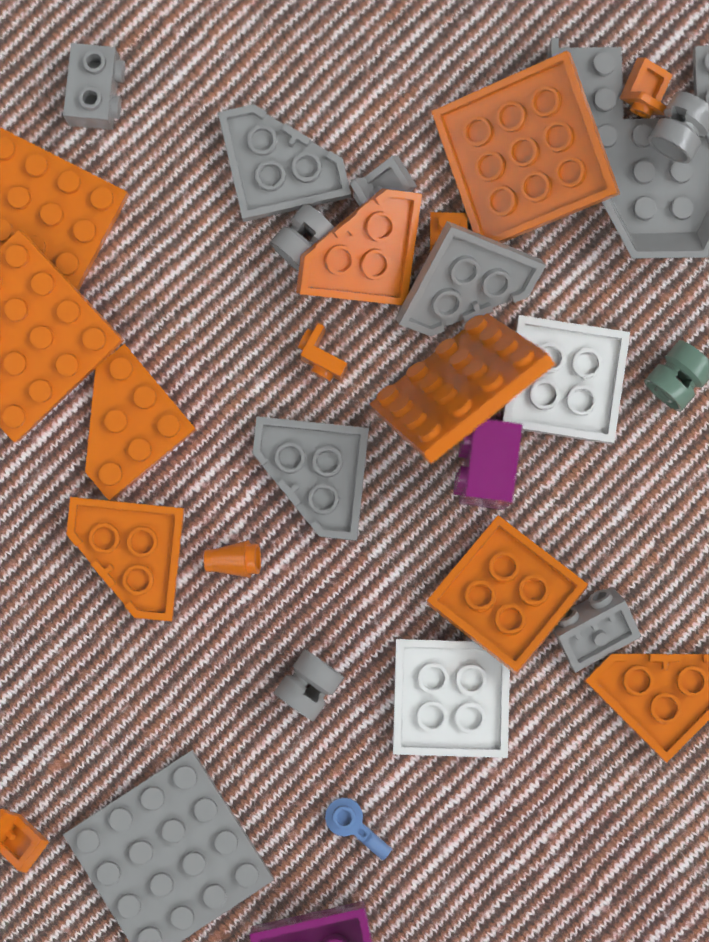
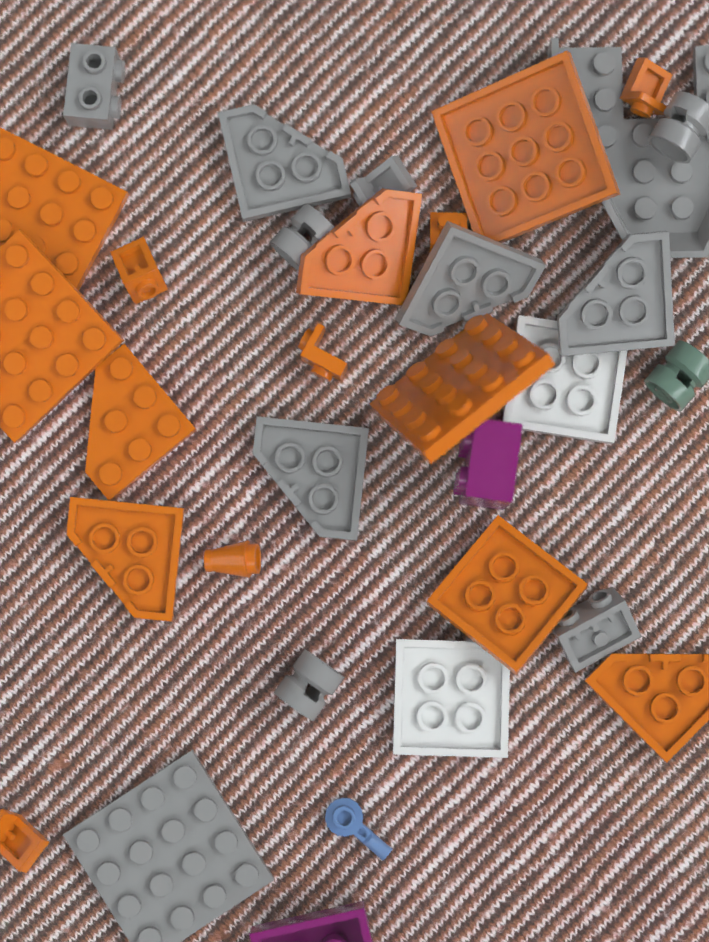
(138, 270): none -> orange bracket
(624, 301): none -> light grey plate

